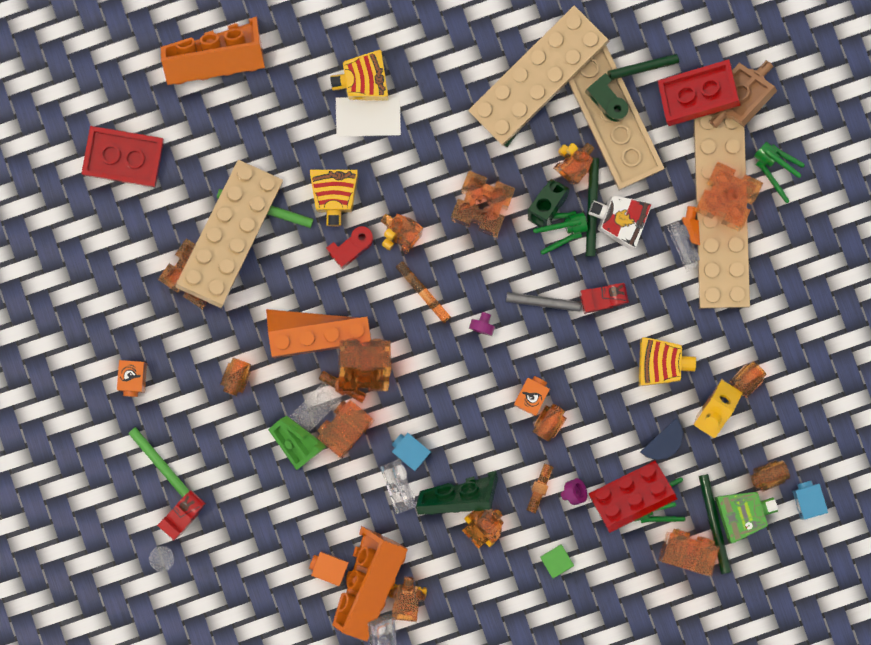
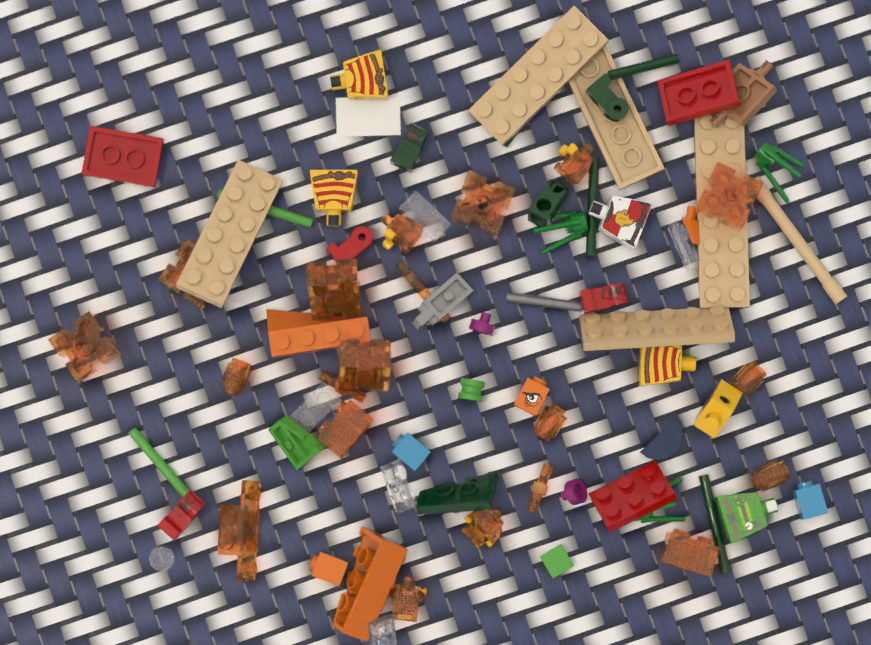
(70, 344): none -> clear orange brick
(131, 377): orange brick -> none
(214, 54): orange wedge -> none
(240, 530): none -> clear orange bracket
(334, 289): none -> clear orange brick
(409, 148): none -> dark green leg
(426, 215): none -> clear plate
(442, 301): none -> light grey hinge
(471, 390): none -> bright green wheel
(656, 328): none -> tan plate
(828, 283): none -> tan piece

